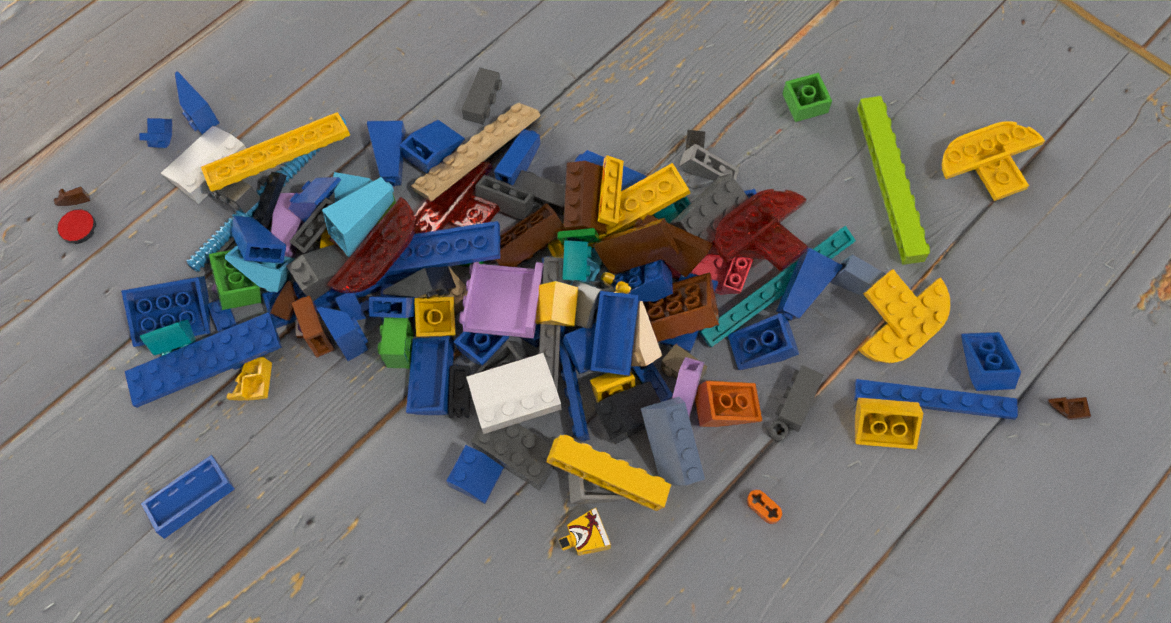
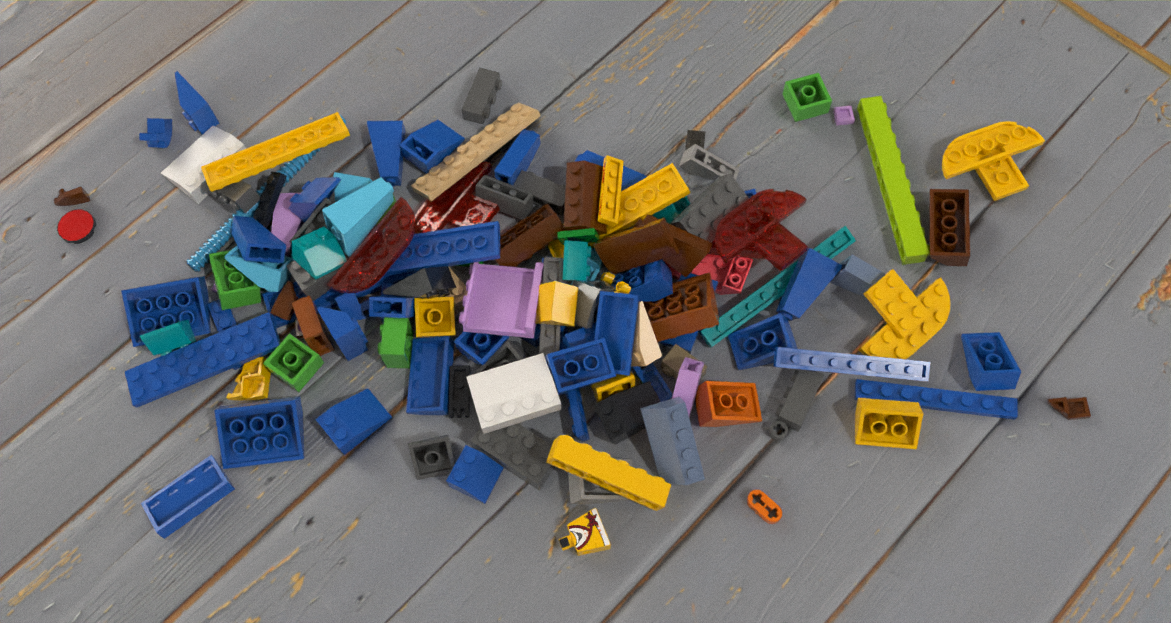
(260, 432): none -> blue slope
(294, 362): none -> bright green brick
(318, 252): none -> teal slope
(353, 420): none -> blue slope
(432, 456): none -> dark grey slope
(580, 366): none -> blue slope
(843, 115): none -> lavender tile
(851, 364): none -> plate
(949, 226): none -> reddish brown slope

